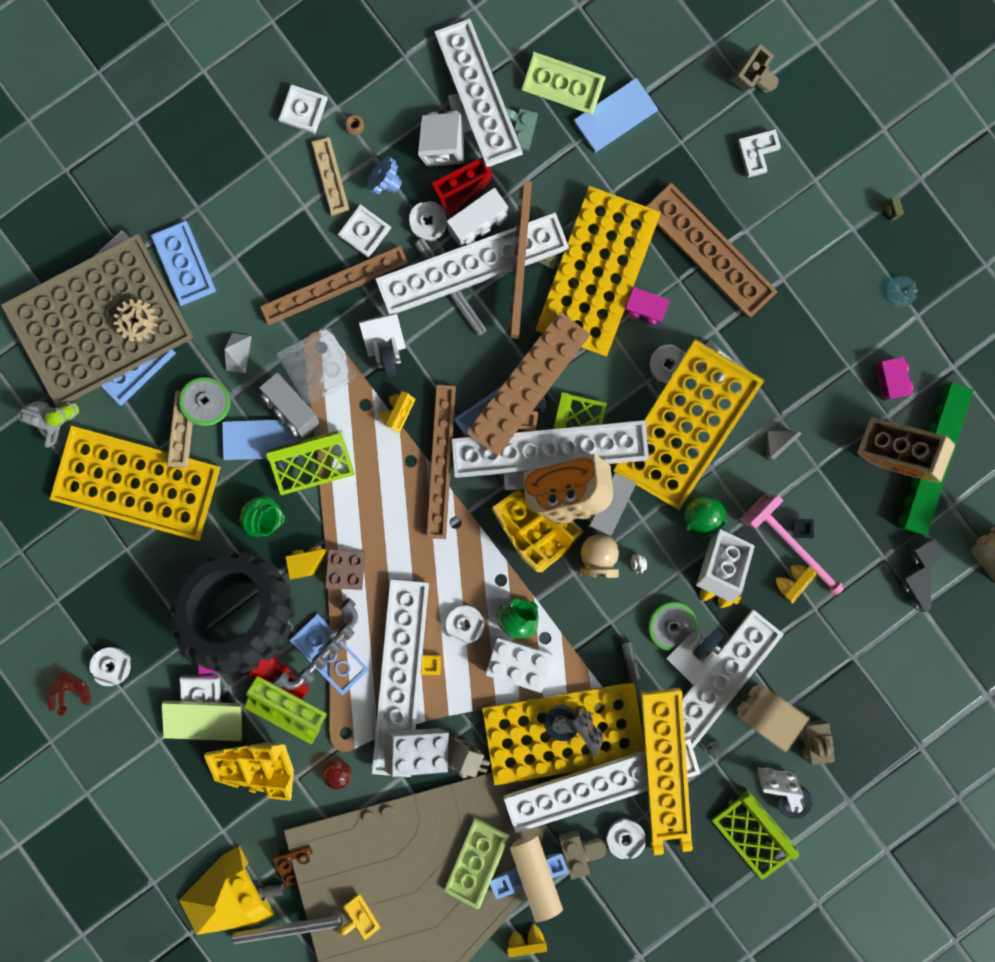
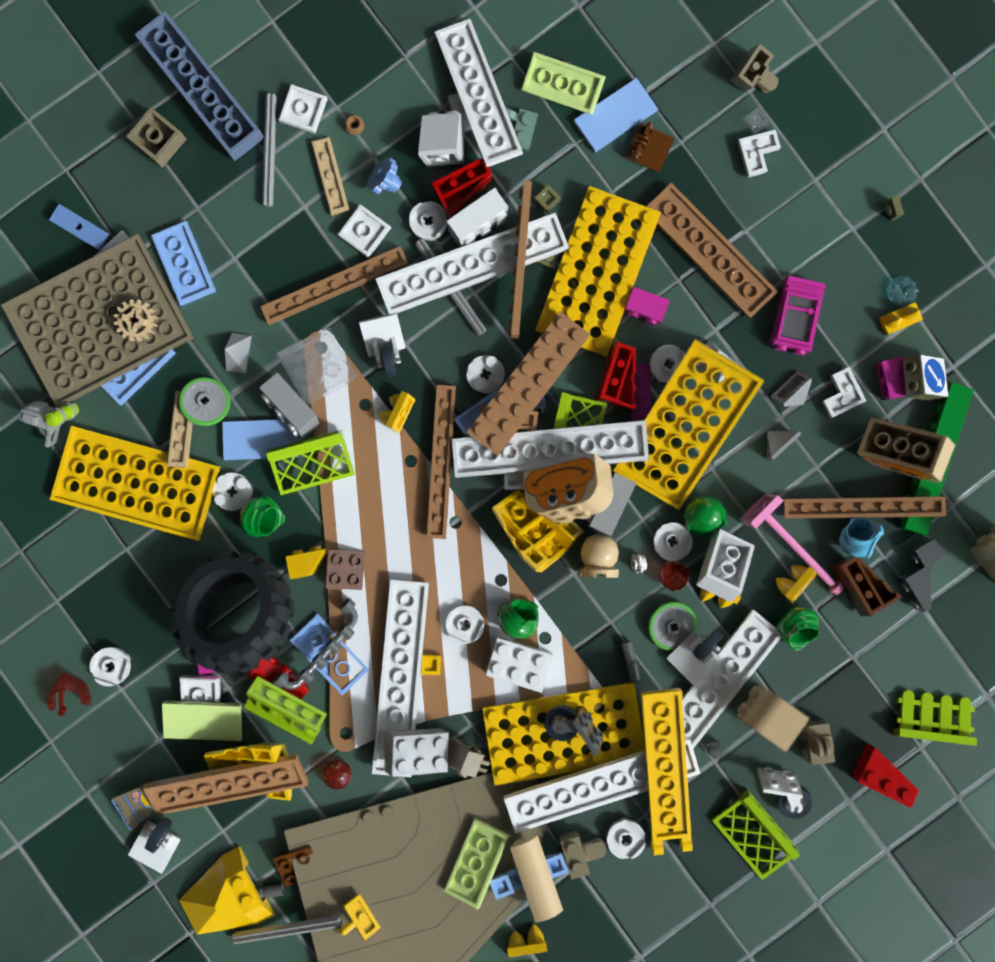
(71, 222): none -> medium blue tile
(133, 806): none -> dark tan torso
(155, 845): none -> white plate
(156, 137): none -> dark tan brick
(199, 86): none -> sand blue brick
(225, 483): none -> white plate
(225, 784): none -> medium nougat plate
(269, 150): none -> light grey axle
(486, 363): none -> white plate
(547, 198): none -> olive plate
(618, 377): none -> red wedge
(642, 393): none -> magenta plate
(649, 147): none -> reddish brown hinge
(674, 575): none -> clear red hair
(681, 535): none -> white plate
(756, 120): none -> clear plate
(794, 390): none -> light grey slope
(797, 315): none -> dark pink door
(799, 627): none -> green helmet
(803, 528): black tile -> none
(848, 394): none -> white plate
(860, 537): none -> medium azure helmet
(864, 587): none -> reddish brown wedge
(865, 507): none -> medium nougat plate
(882, 776): none -> red wedge
(900, 318): none -> yellow tile
(925, 378): none -> piece
(926, 719): none -> lime fence

